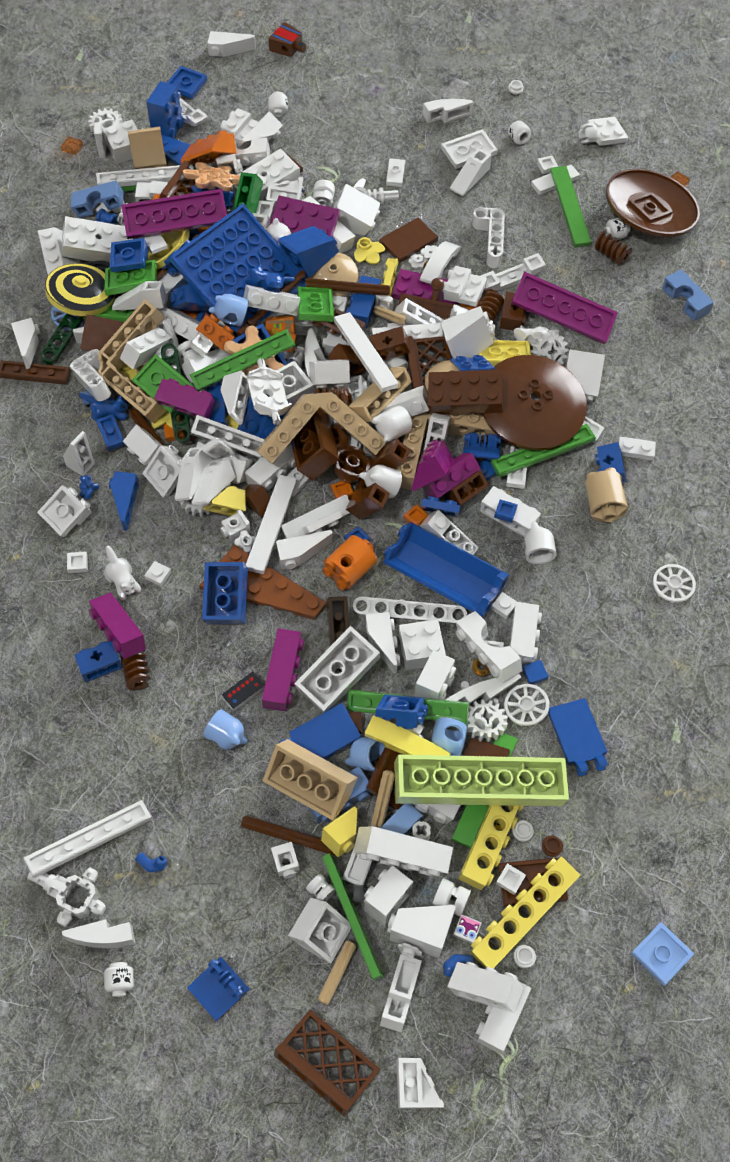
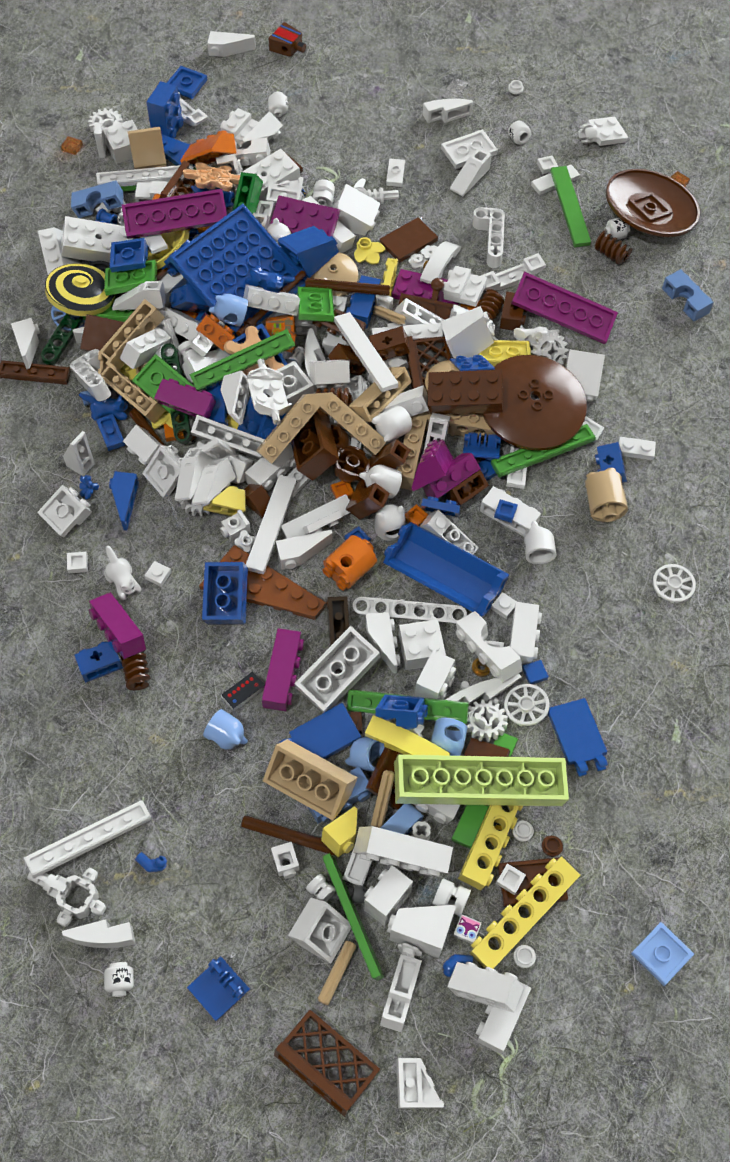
(389, 519): none -> white piece

